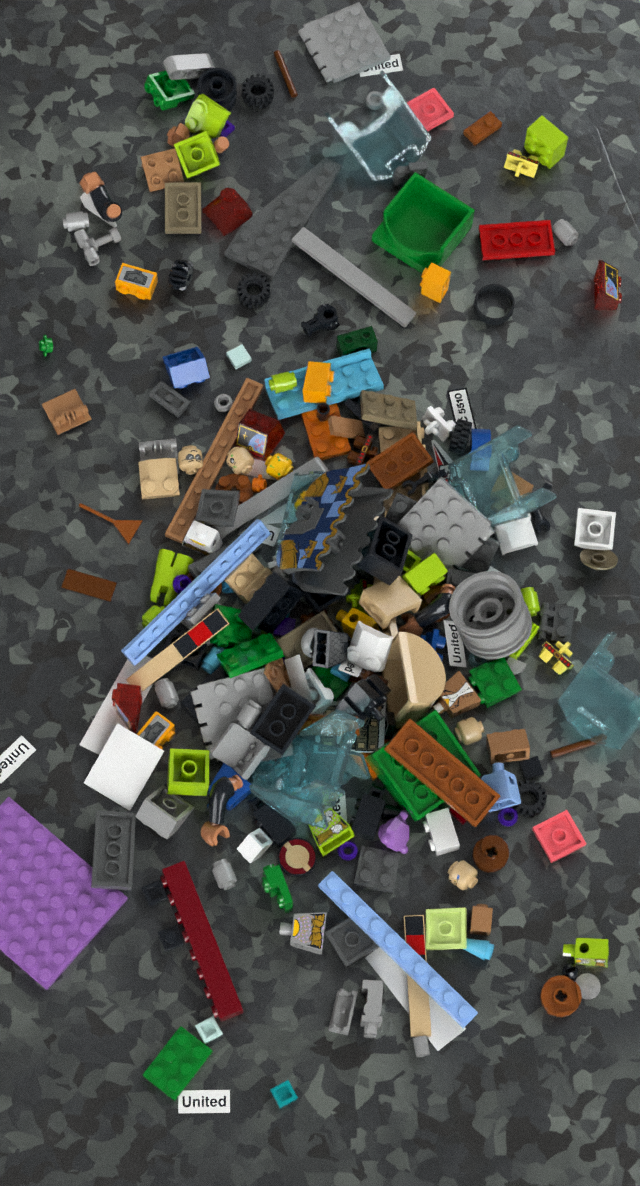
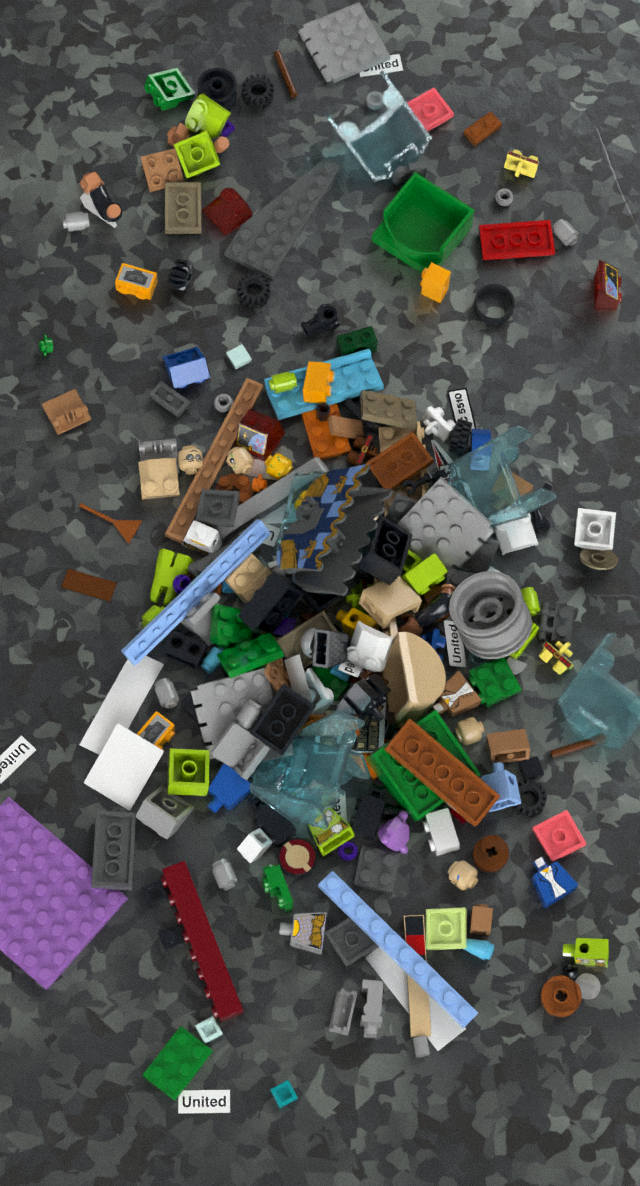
(91, 246): light grey bar -> none
(128, 704): clear red slope -> none
(179, 650): tile -> none
(187, 66): light grey beam -> none
(220, 793): piece -> none
(354, 277): light grey tile -> none
(504, 193): none -> light grey plate
(510, 811): dark purple plate -> none
(545, 142): lime brick -> none
(552, 882): none -> blue torso

